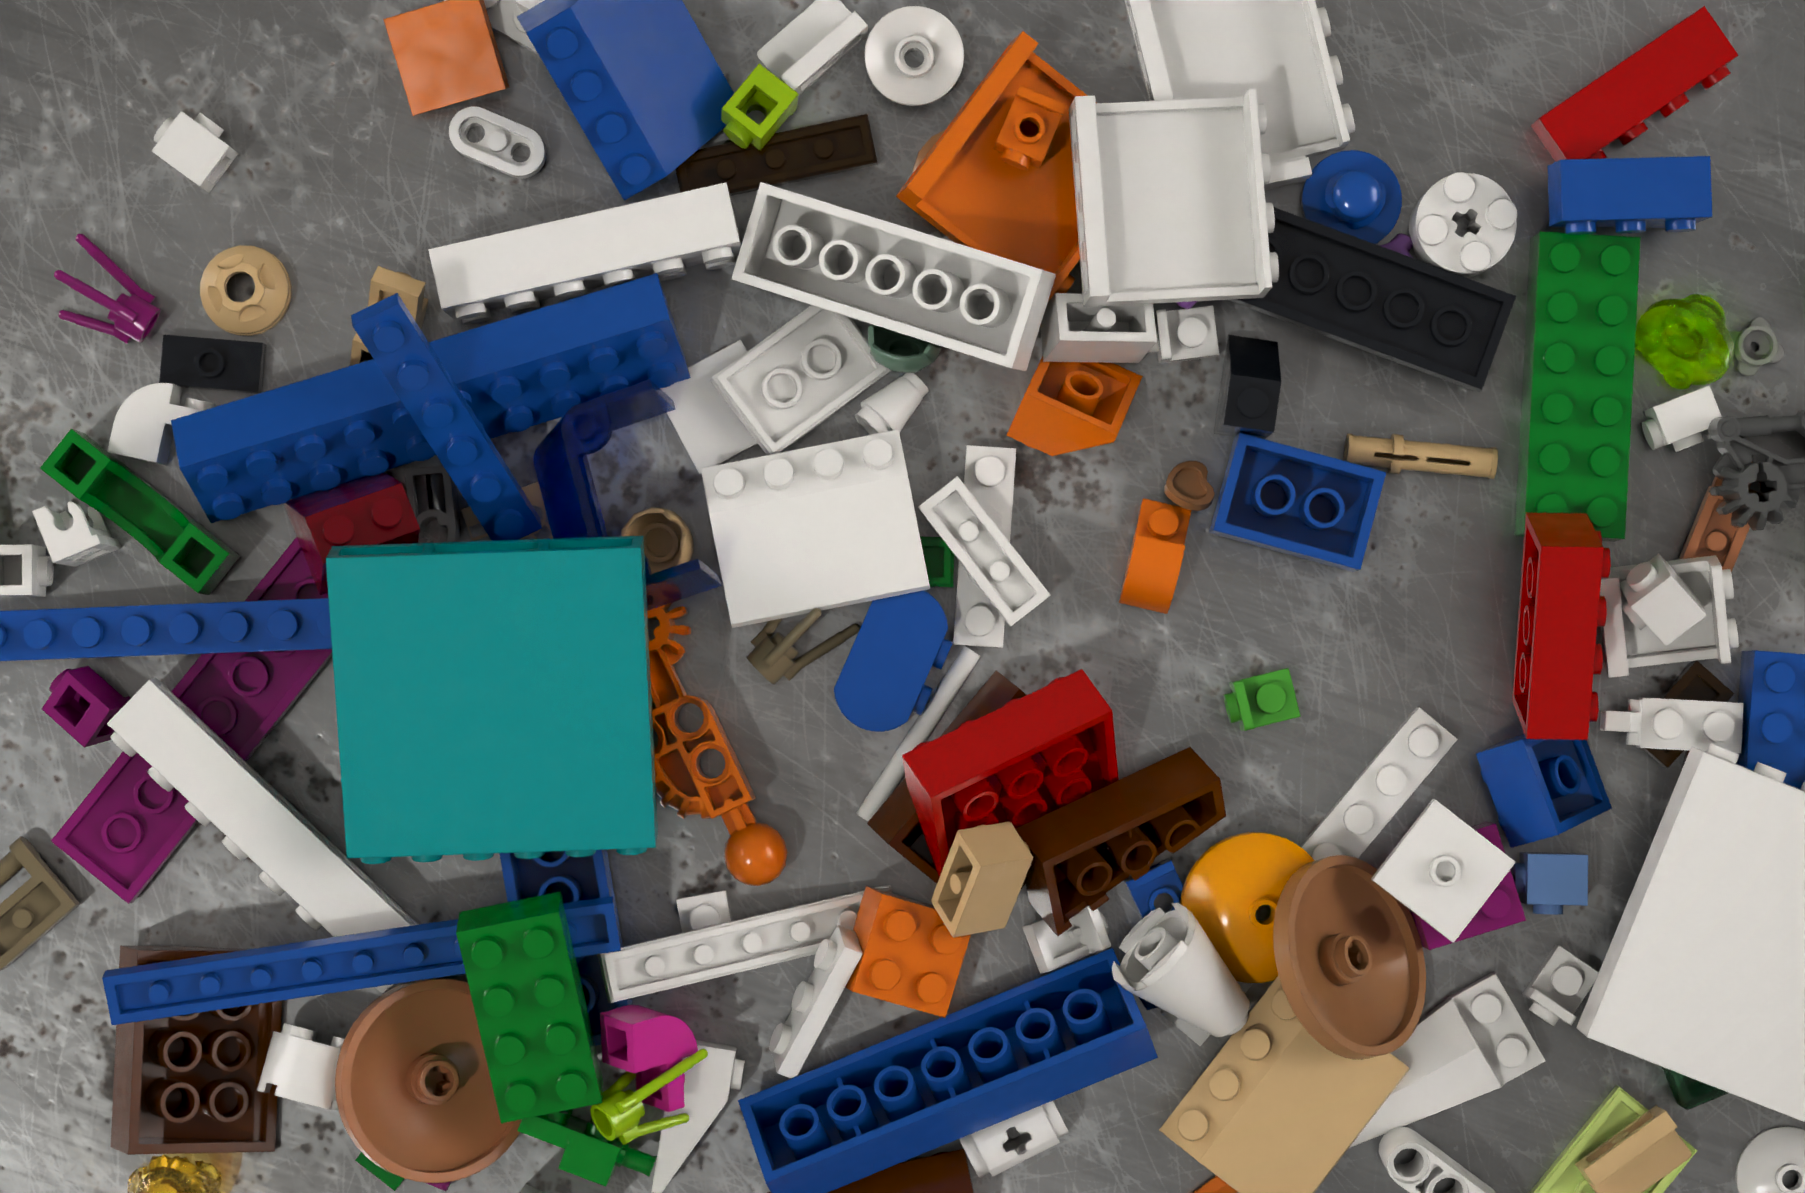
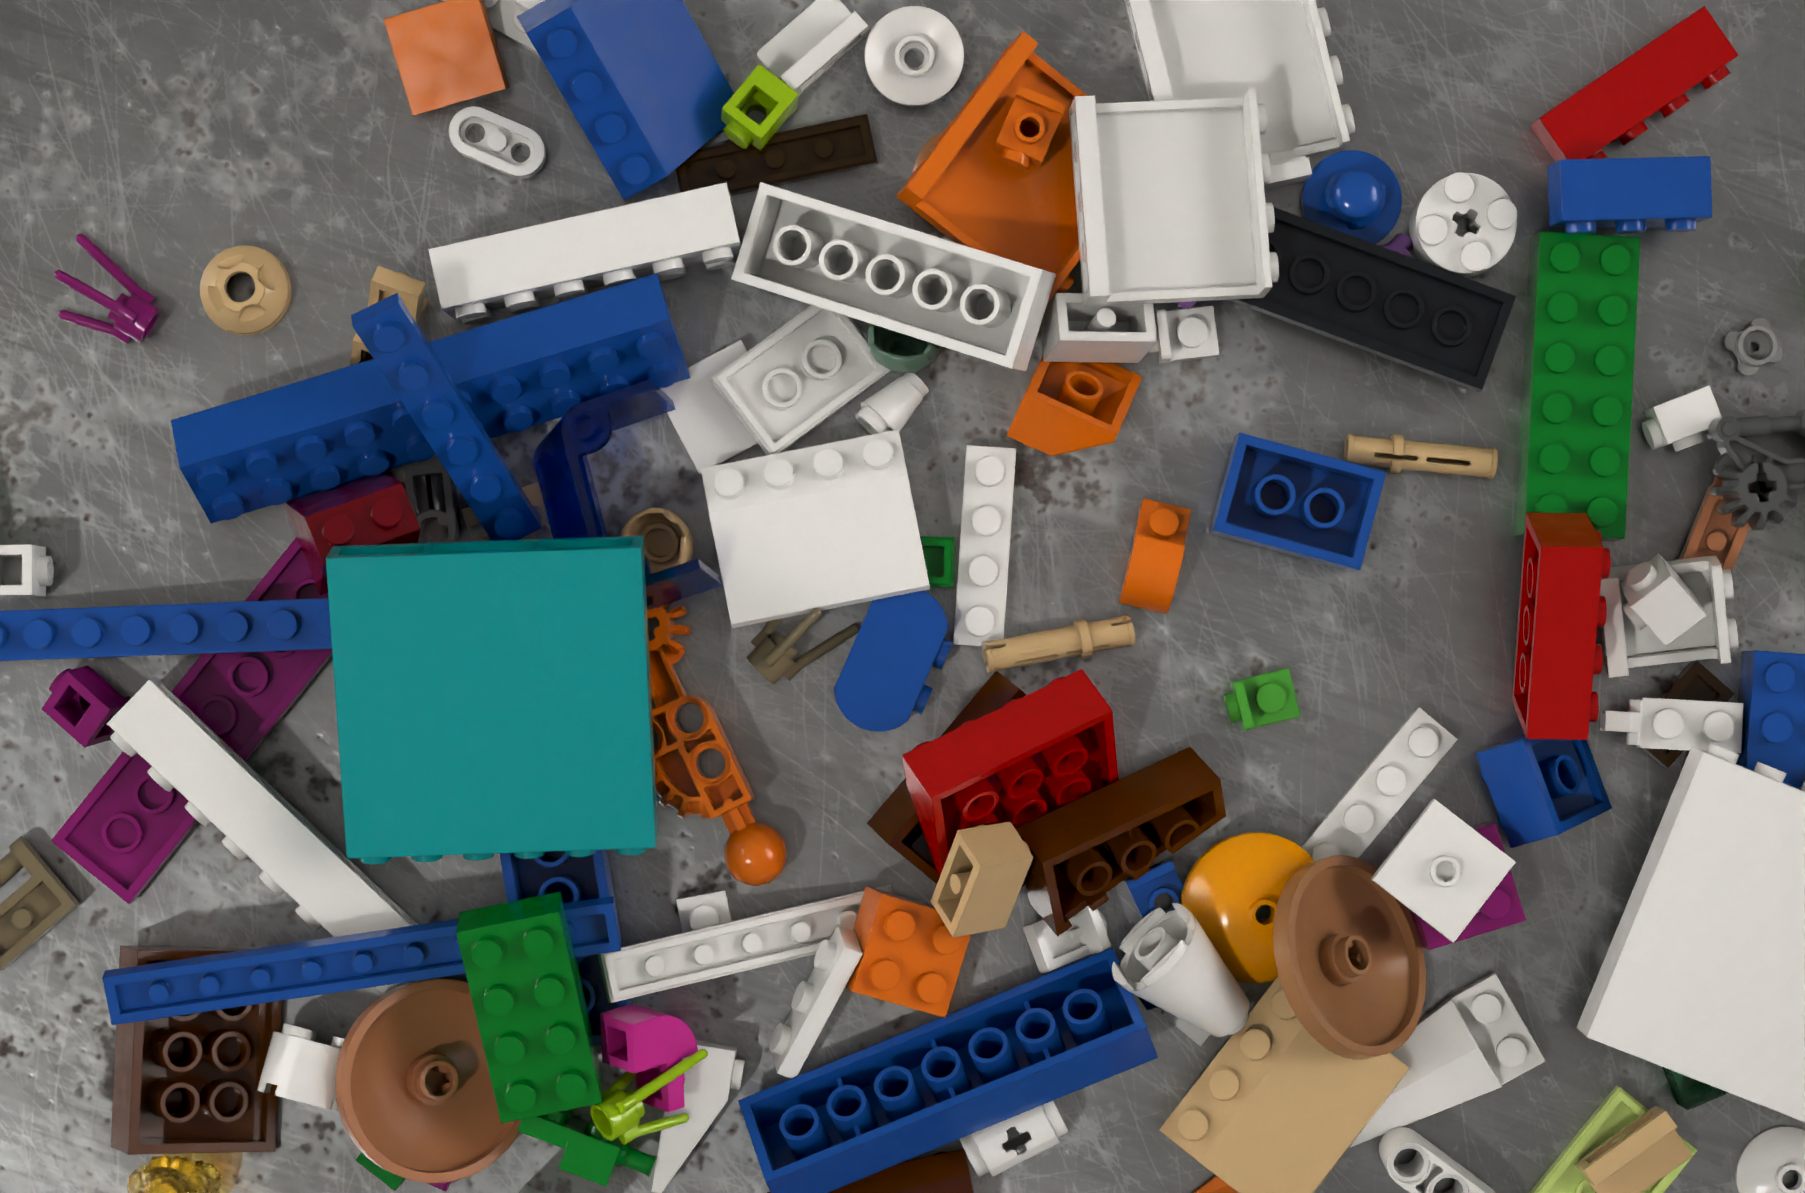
(72, 539): white hinge -> none
(141, 511): green arch -> none
(144, 424): white brick -> none
(194, 148): white brick -> none
(212, 363): black plate -> none
(919, 731): white bar -> none
(984, 551): white plate -> none
(1047, 645): none -> tan pin
(1189, 486): medium nougat piece -> none
(1249, 388): black slope -> none
(1551, 880): medium blue brick -> none
(1560, 986): white bracket -> none
(1686, 340): clear neon green plate -> none

